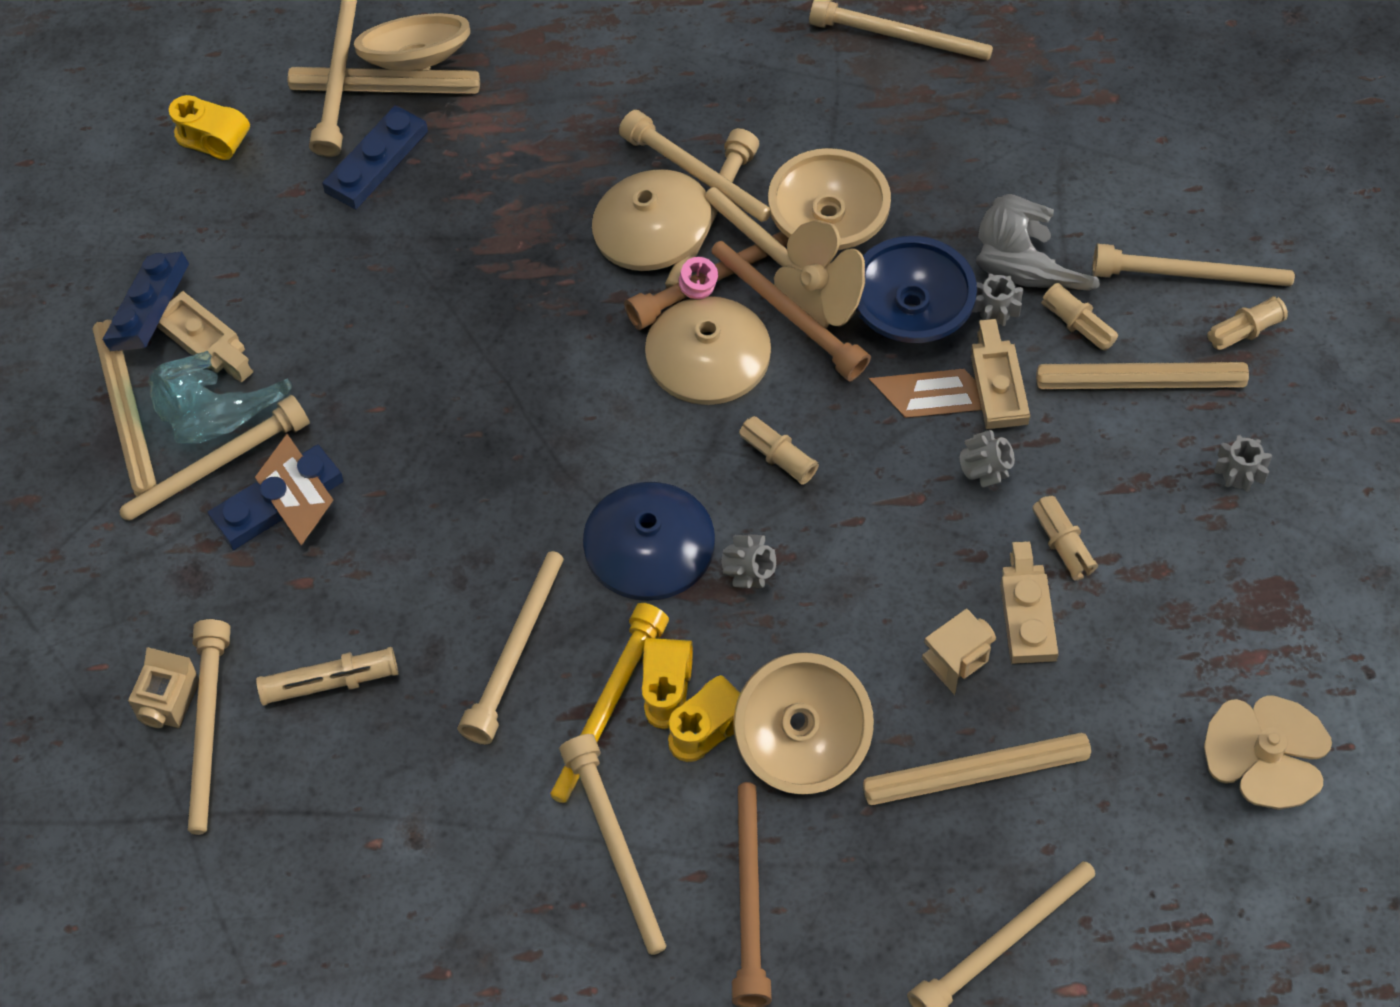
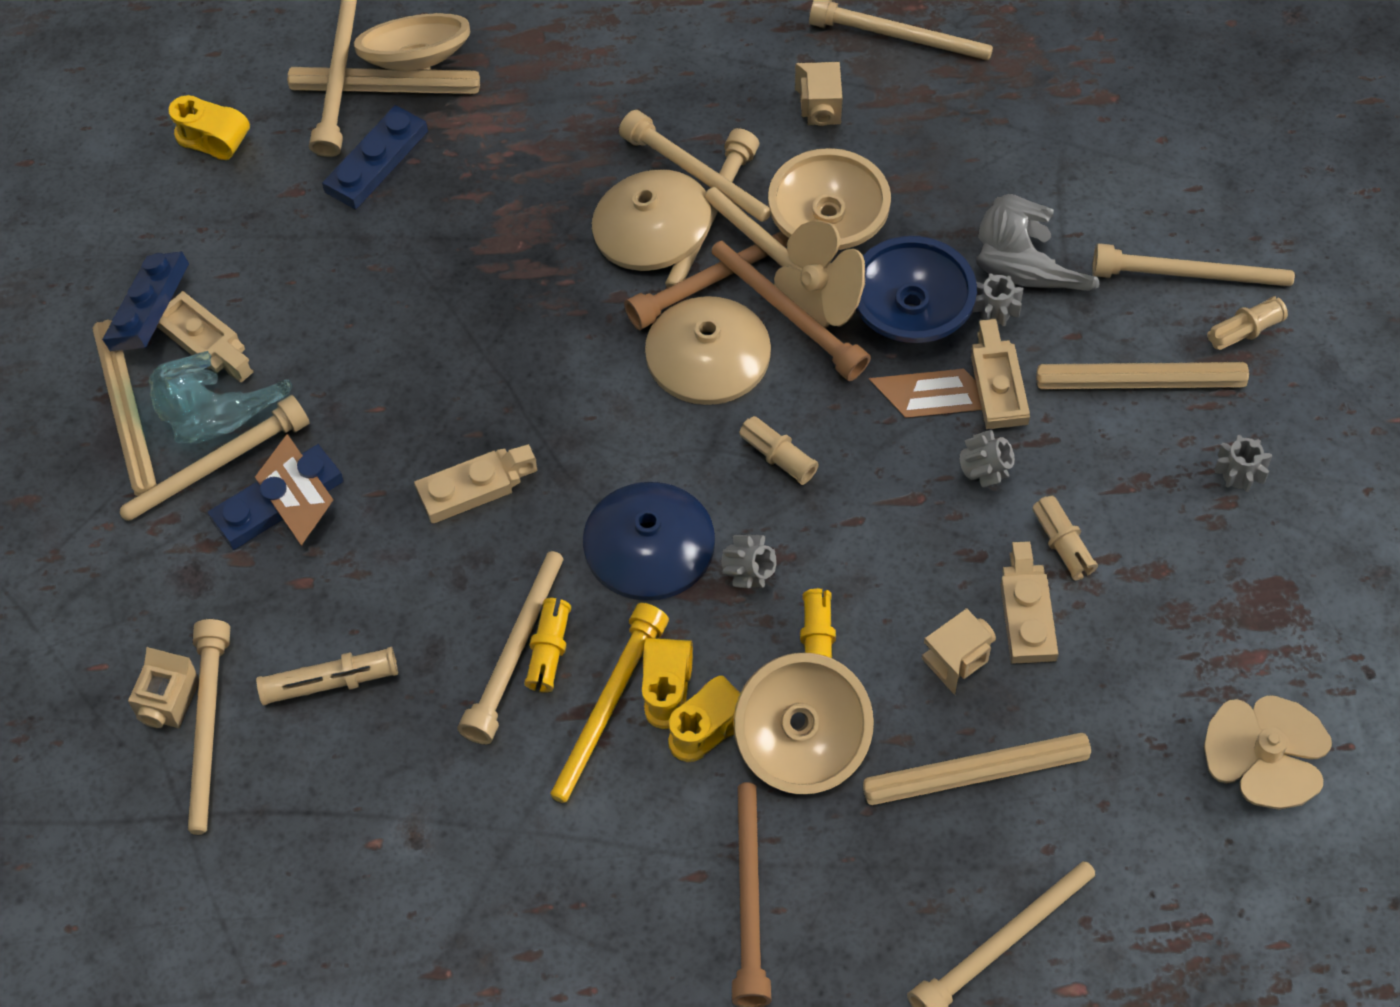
(474, 482): none -> tan hinge
(547, 645): none -> yellow pin
(582, 756): tan piece -> none
(698, 290): bright pink bush -> none
(817, 629): none -> yellow pin
(820, 92): none -> tan window
(1079, 316): tan axle -> none

